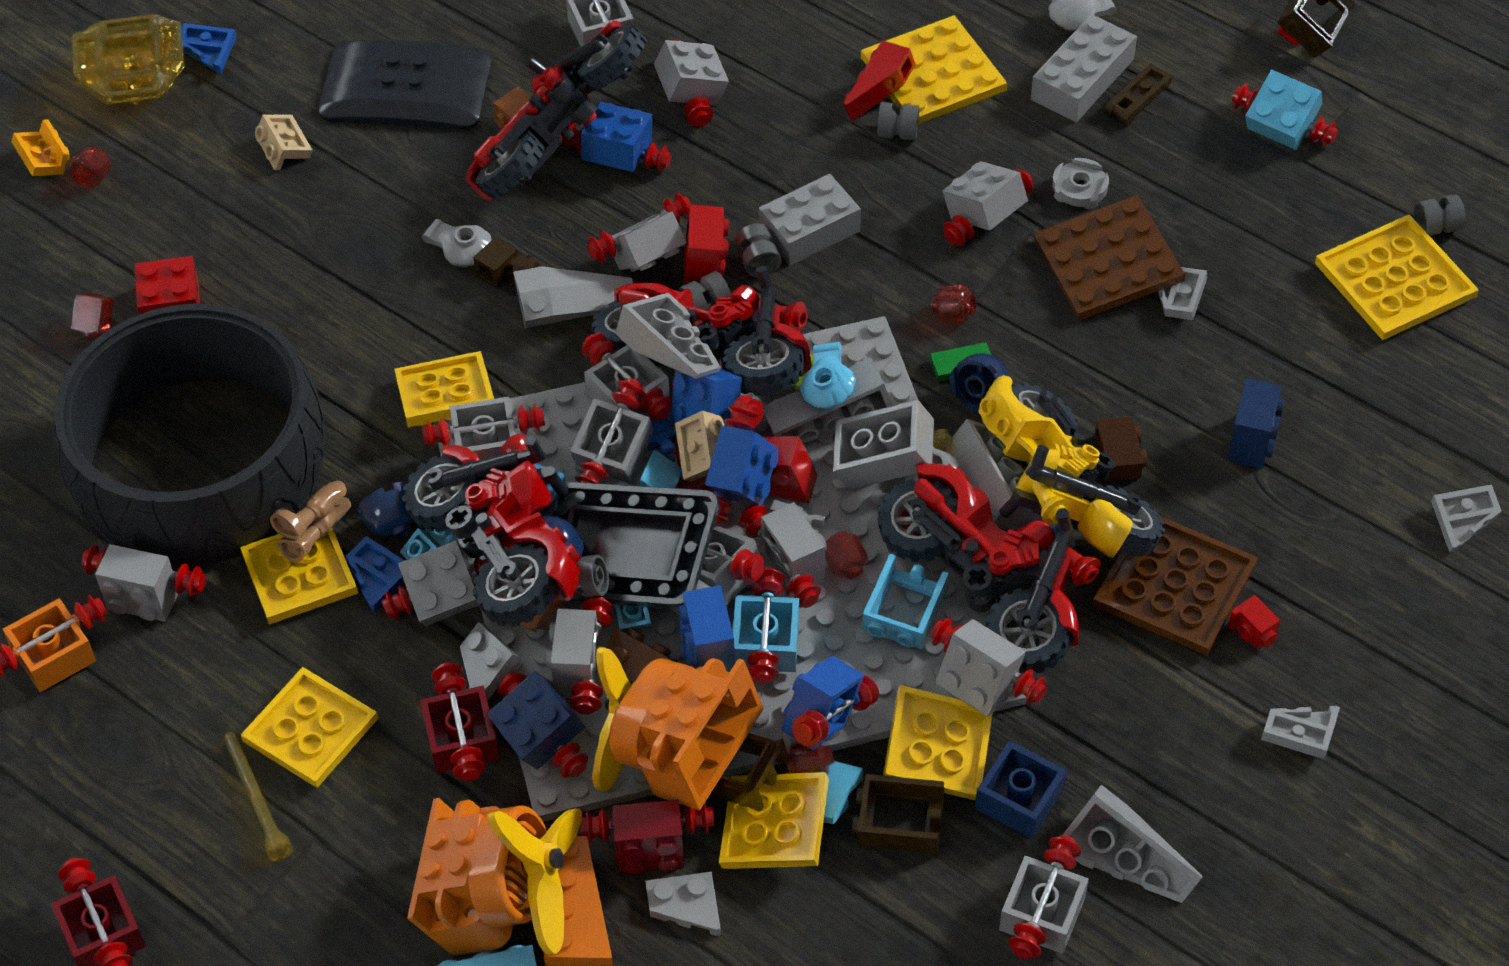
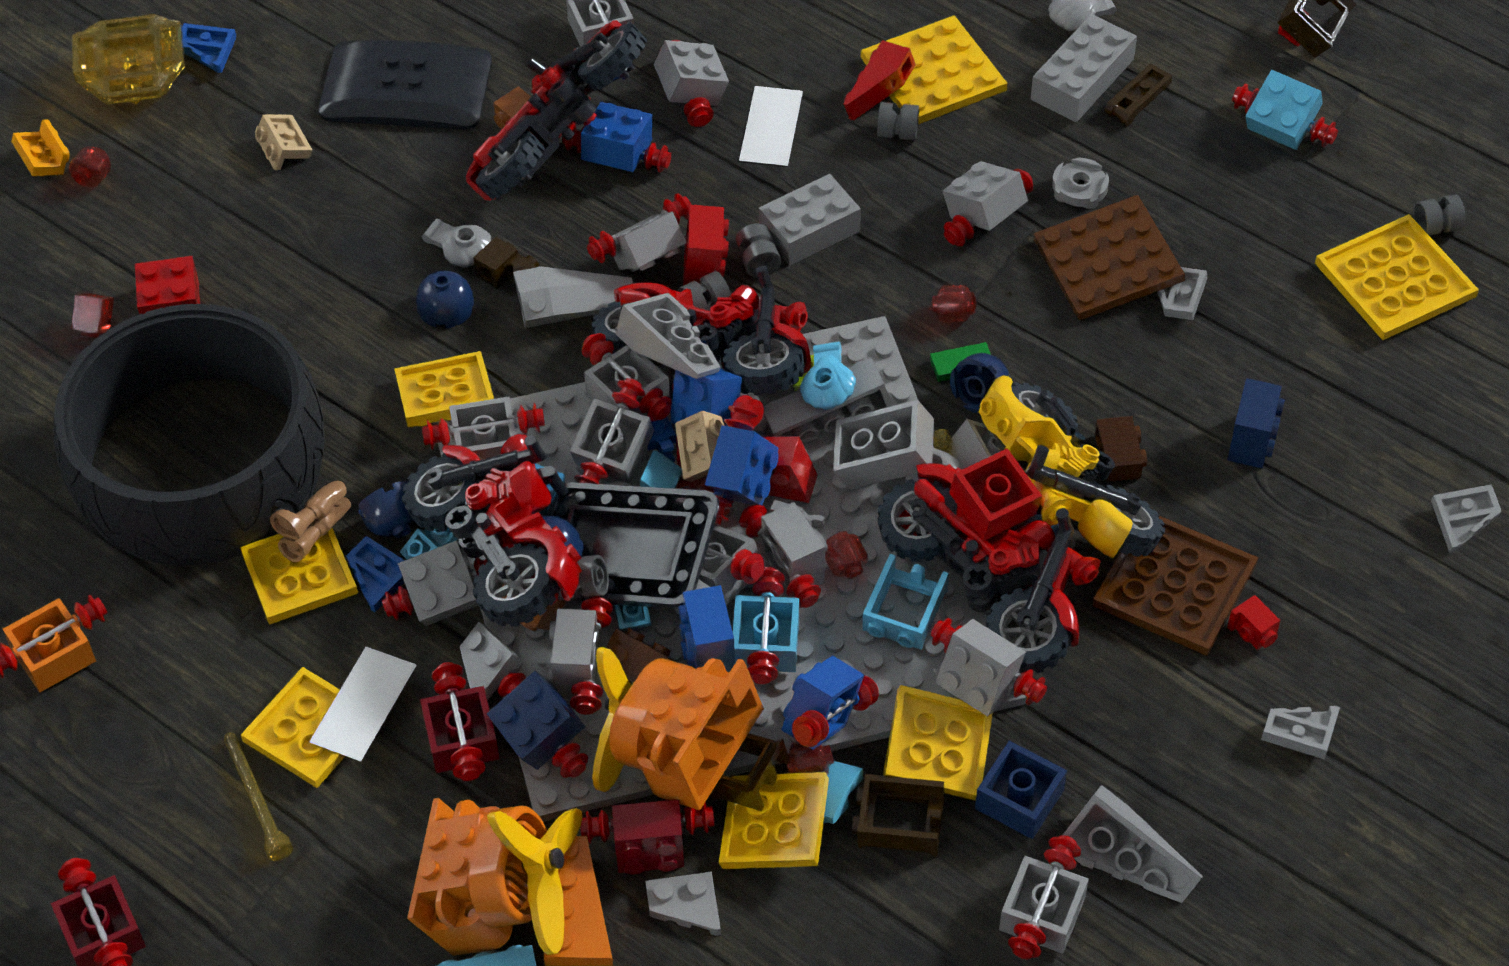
(140, 580): light grey brick -> none
(363, 703): none -> white sticker
(444, 299): none -> dark blue cylinder
(771, 125): none -> white sticker
(995, 494): none -> red brick

